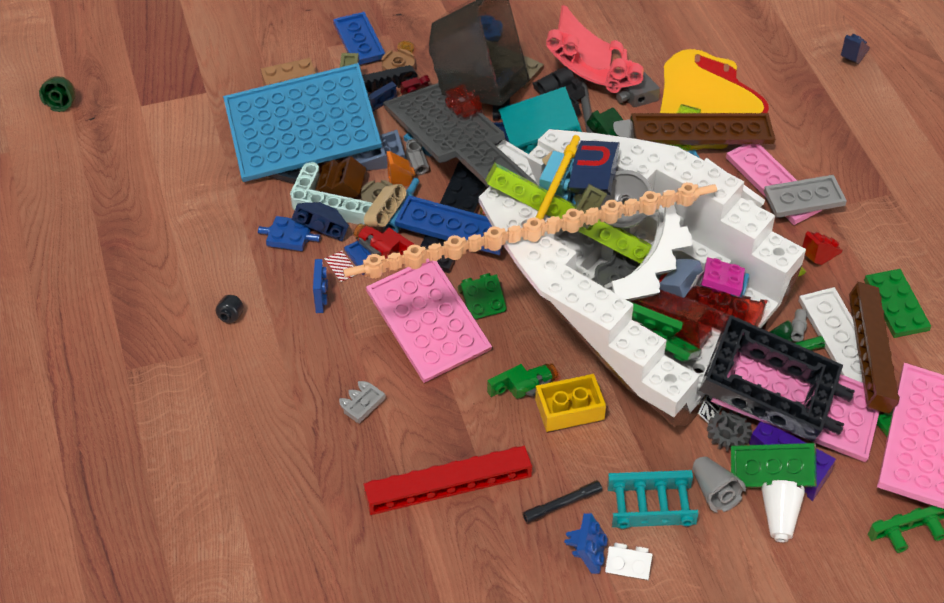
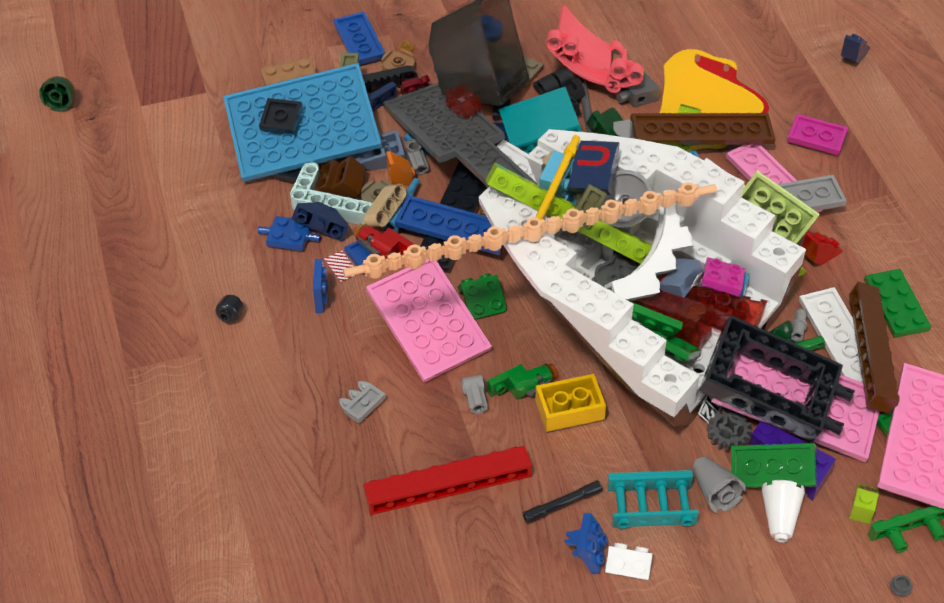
(280, 116): none -> black plate
(474, 390): none -> light grey piece
(790, 213): none -> yellowish green slope
(817, 134): none -> dark pink plate
(864, 503): none -> lime slope
(901, 585): none -> dark grey plate

